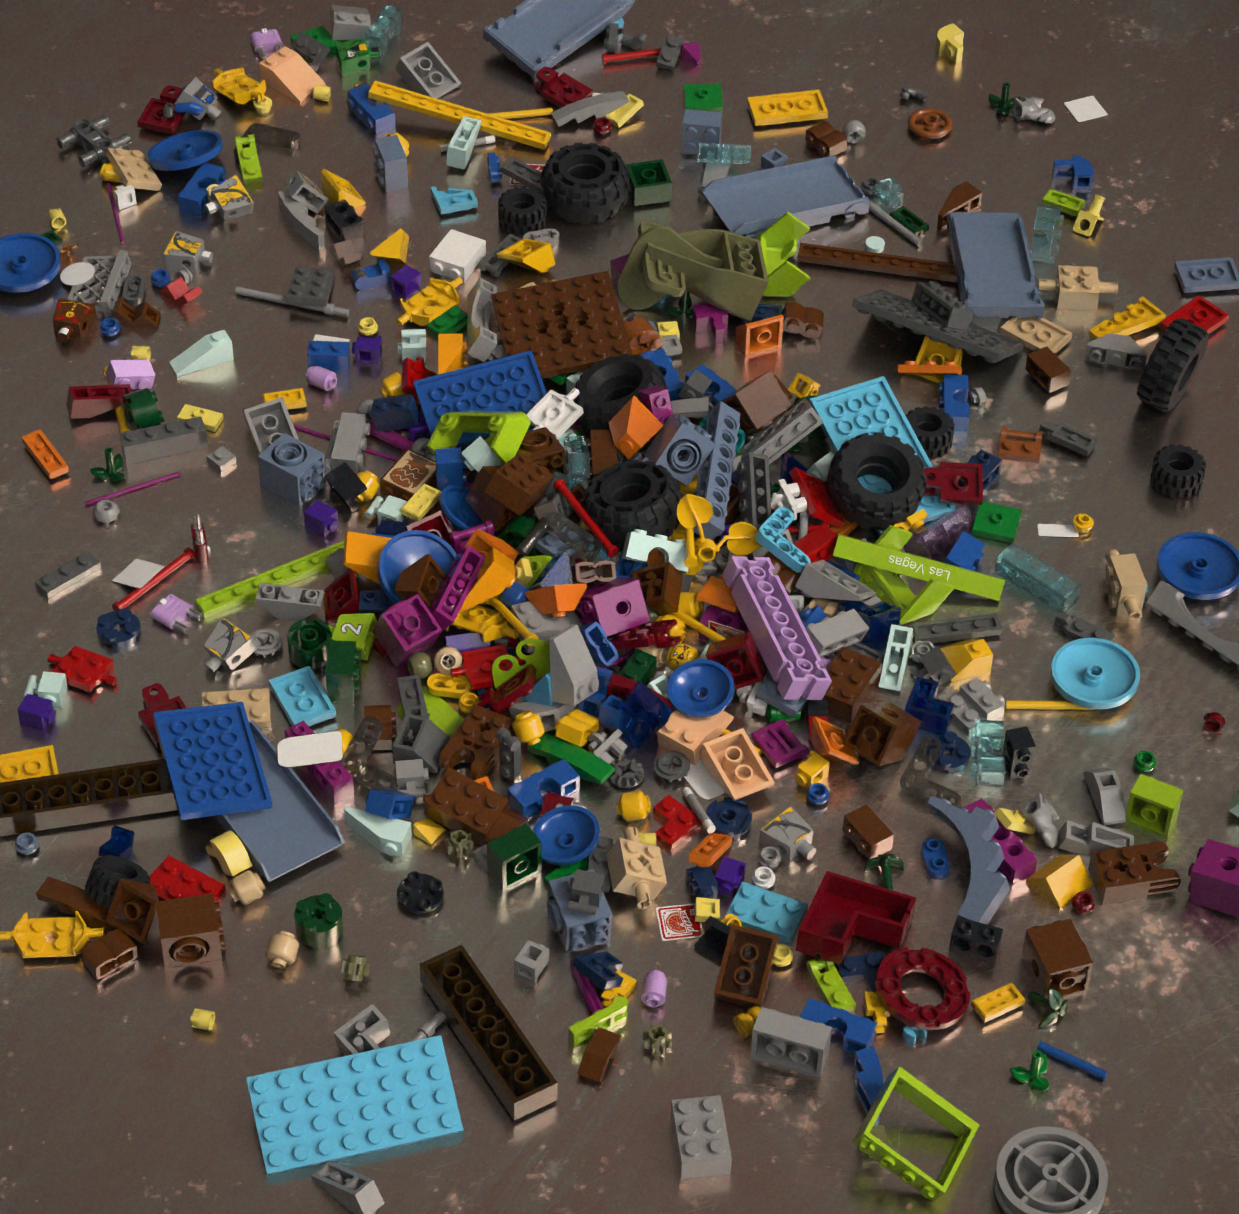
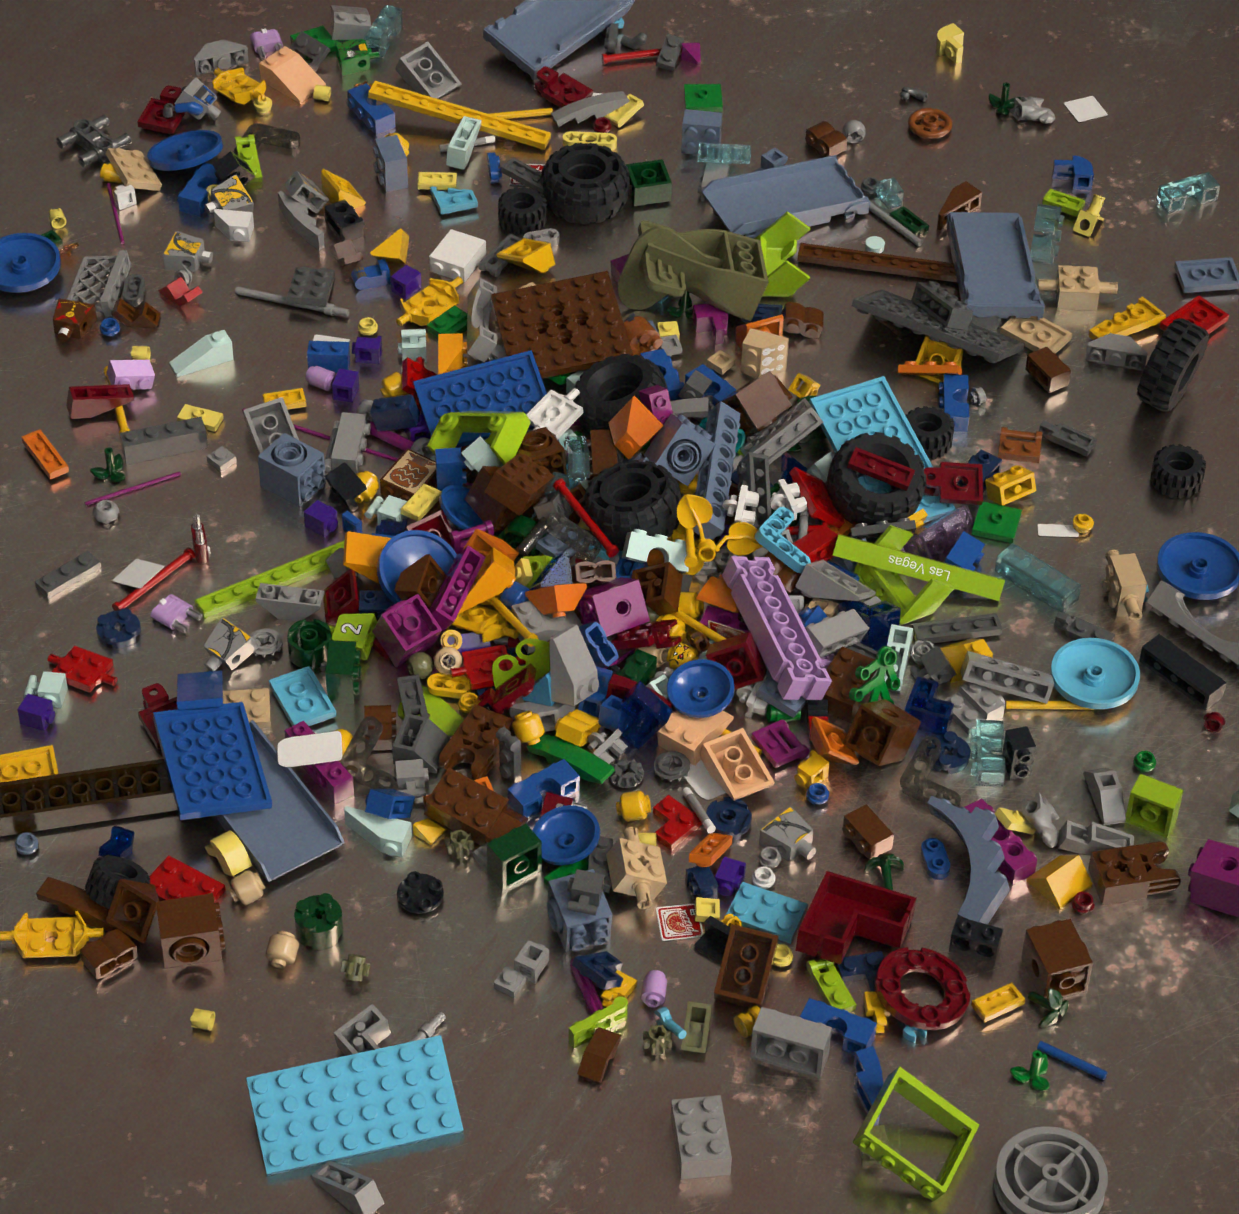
(77, 273): white sticker -> none
(142, 408): dark green brick -> none
(160, 278): blue plate -> none
(199, 690): none -> blue tile
(220, 55): none -> light grey slope
(233, 165): none -> black brick
(234, 224): none -> white slope
(345, 385): none -> dark purple brick
(351, 523): none -> blue tile
(437, 179): none -> light yellow plate
(458, 639): none -> yellow plate
(488, 1032): dark brown brick -> none
(510, 981): none -> light grey plate
(606, 139): none -> light yellow beam
(666, 1020): none -> medium azure bar
(697, 1027): none -> olive slope
(698, 638): none -> reddish brown pin
(720, 362): none -> tan plate
(746, 498): none -> white hips
(763, 353): none -> tan slope
(787, 107): yellow plate -> none
(874, 531): none -> dark grey plate
(881, 468): none -> dark red plate
(884, 663): none -> green plant
(1007, 677): none -> light grey brick
(1010, 485): none -> yellow brick
(1182, 671): none -> black brick
(1200, 187): none -> clear light blue arch

